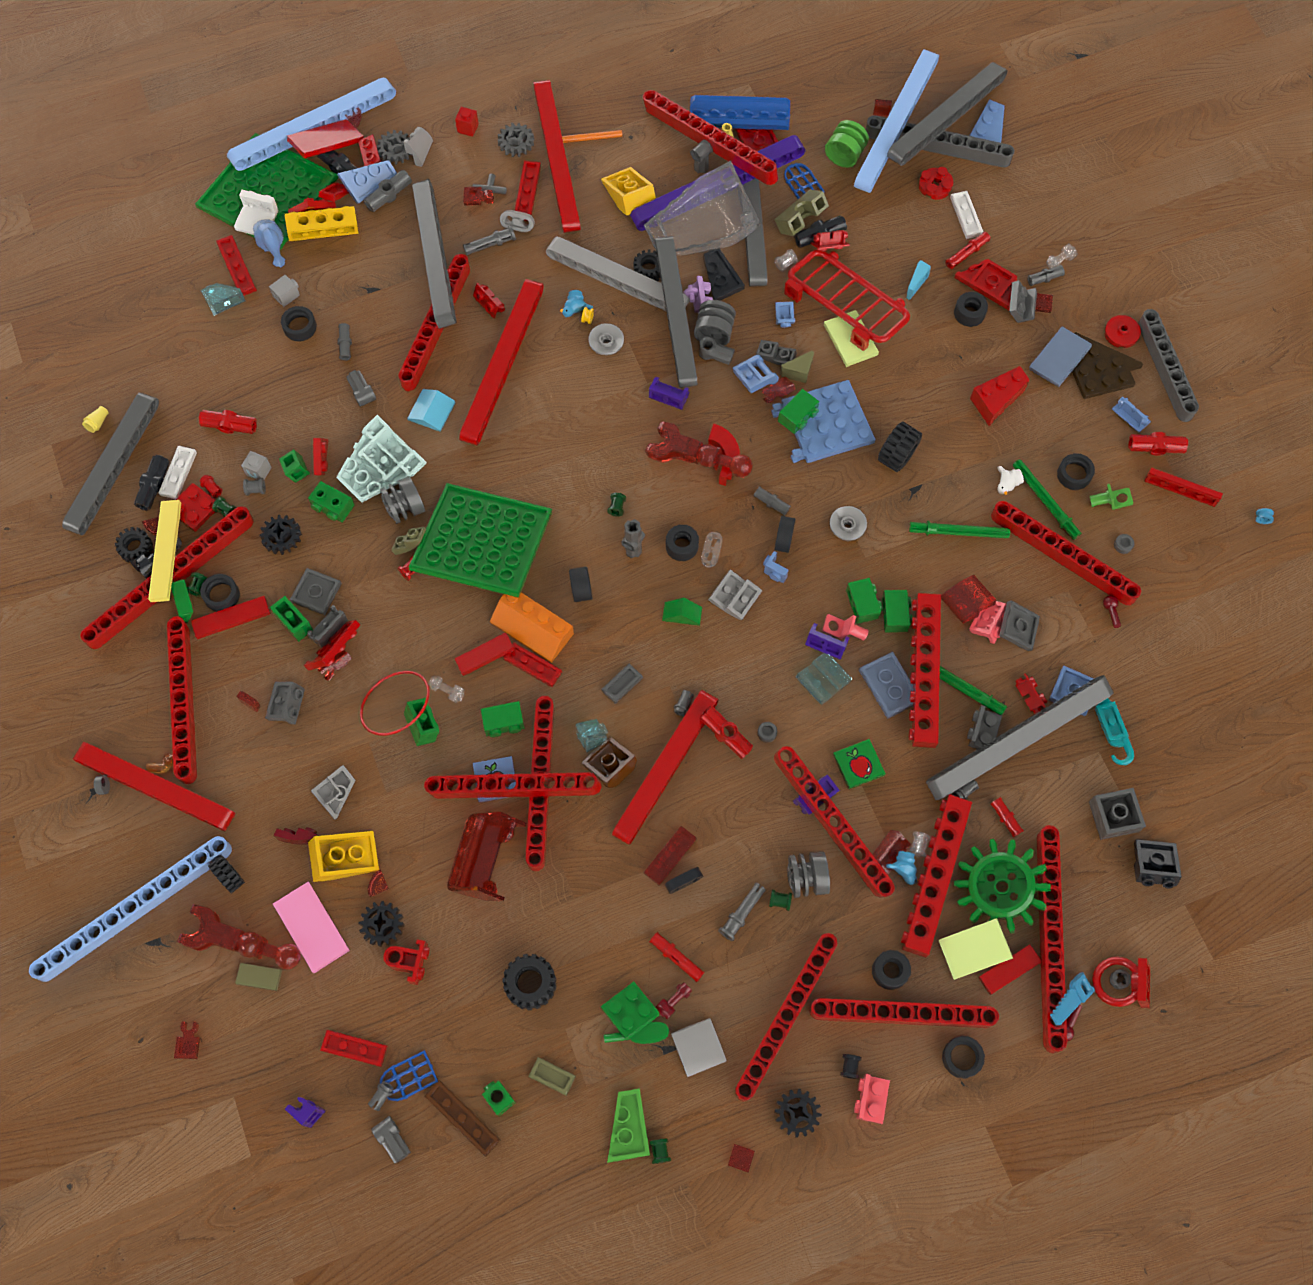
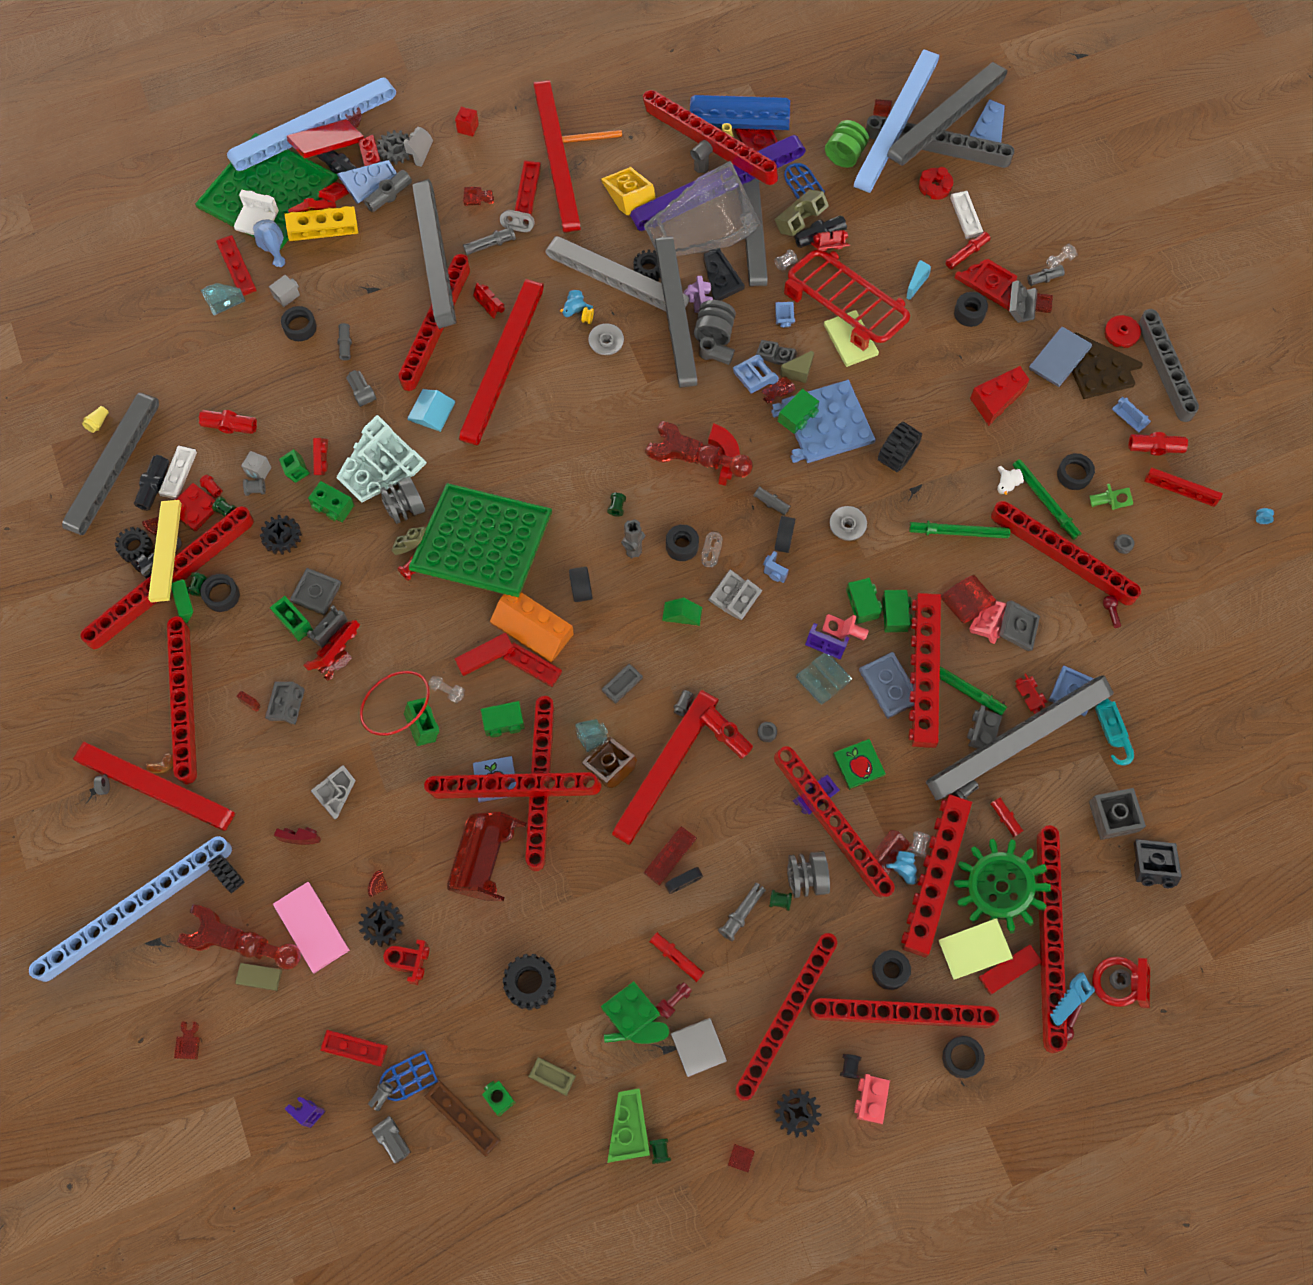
(230, 617): red tile -> none
(342, 855): yellow slope -> none
(490, 186): dark grey piece -> none
(516, 139): dark grey gear -> none
(668, 394): dark purple hinge -> none

